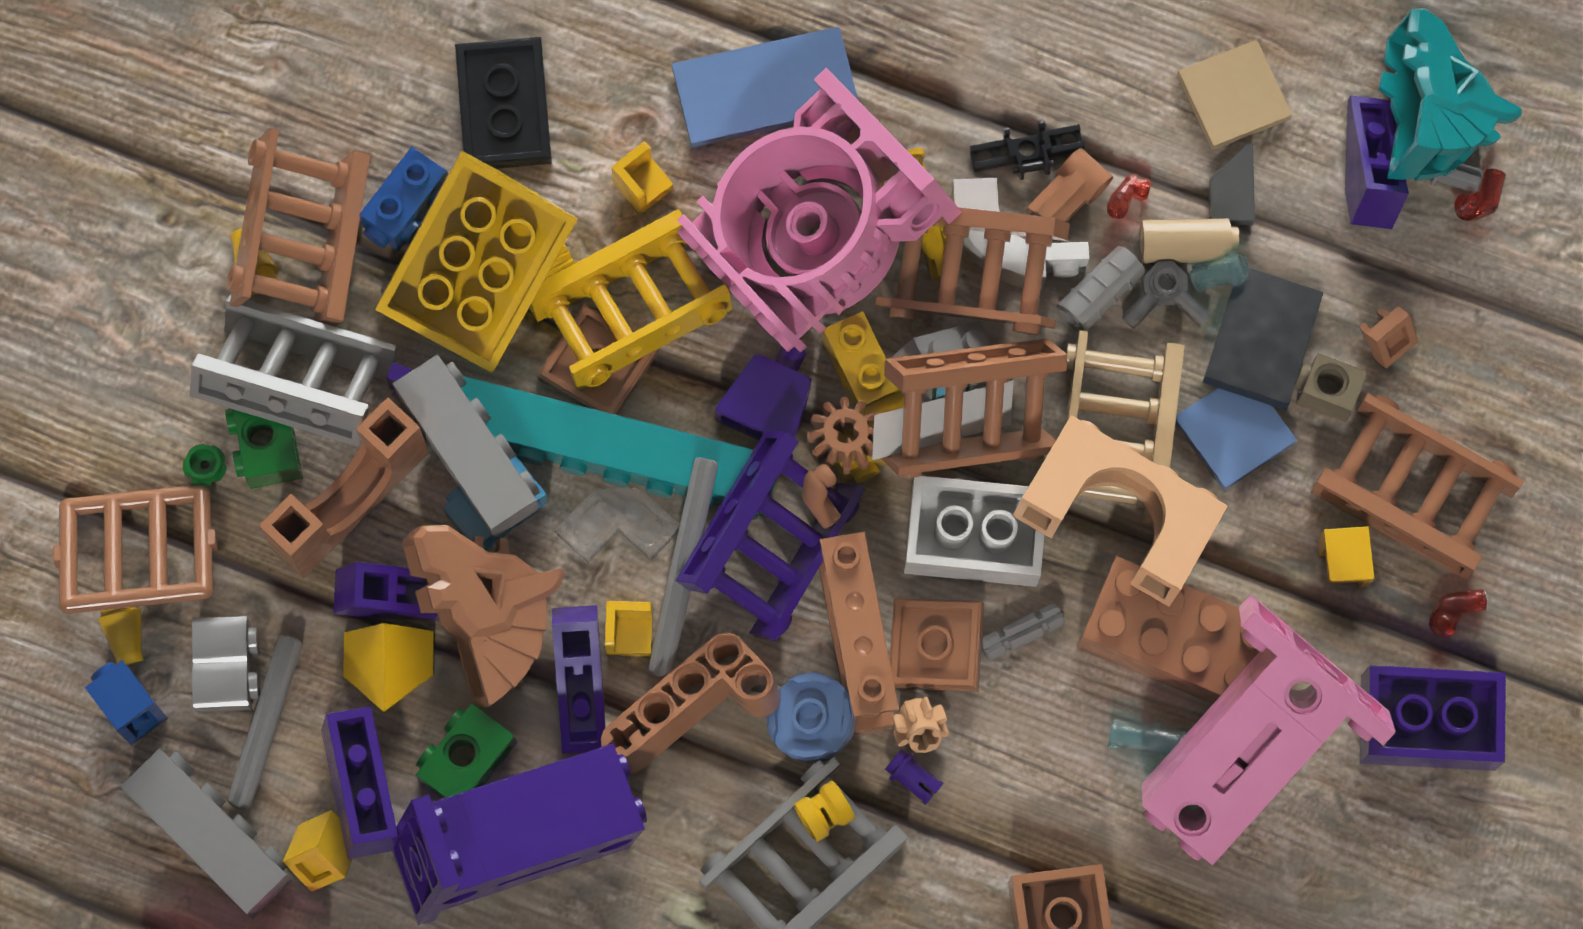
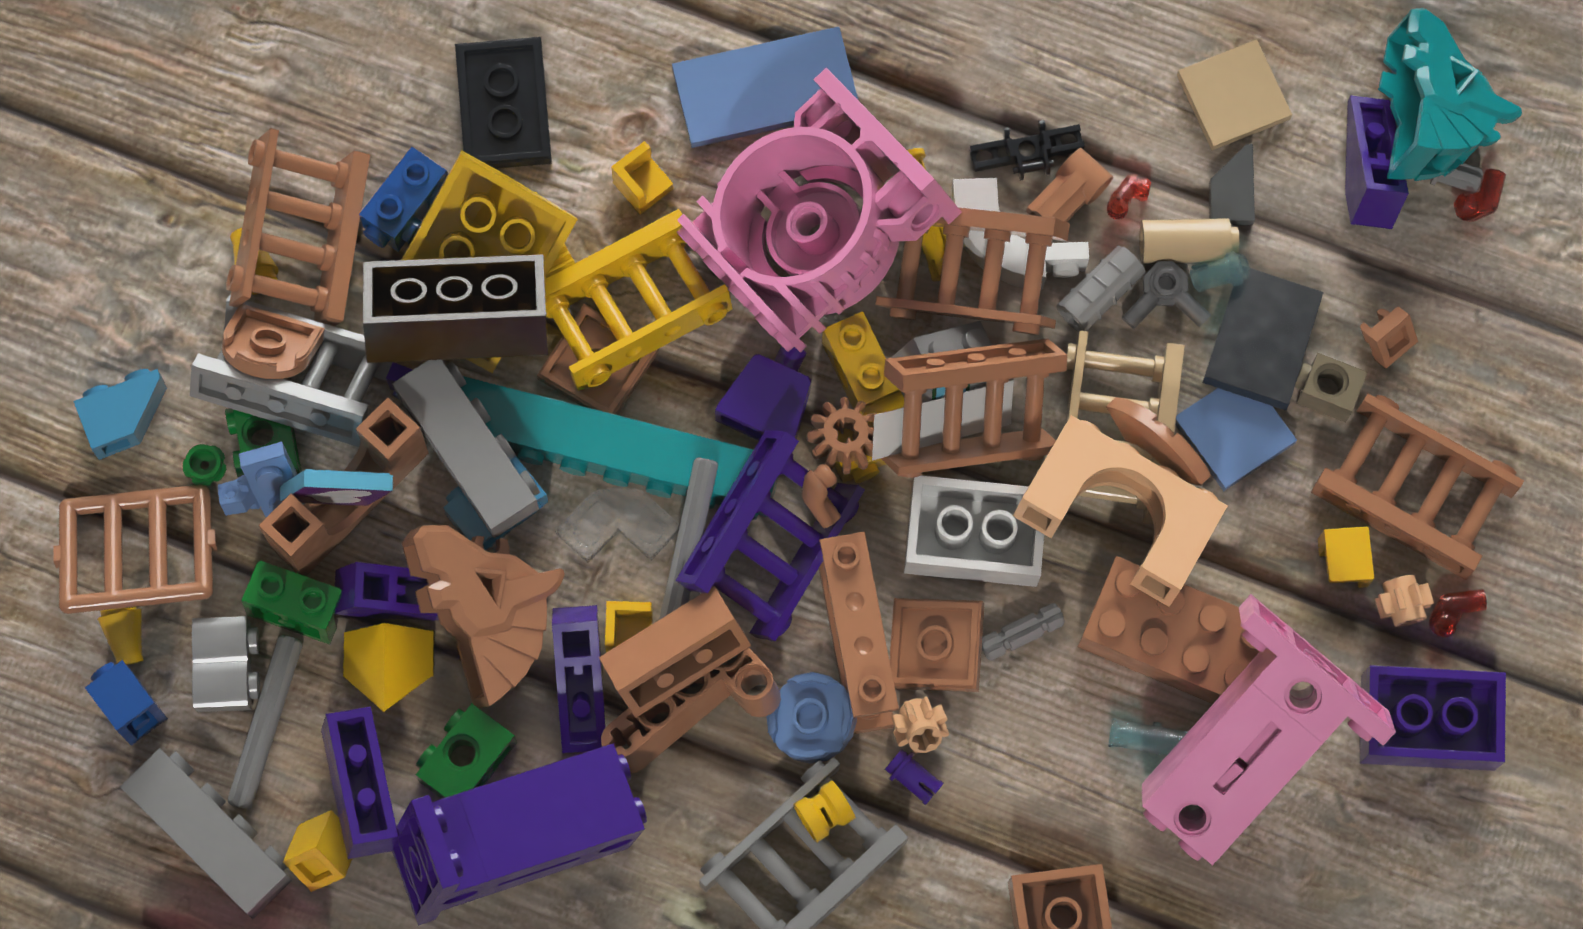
(122, 413): none -> dark azure slope
(260, 485): none -> medium blue hinge
(269, 343): none -> nougat tile
(292, 601): none -> green bracket
(337, 487): none -> tile
(454, 308): none -> dark brown brick
(674, 651): none -> nougat brick
(1170, 450): none -> nougat tile
(1404, 601): none -> light nougat gear

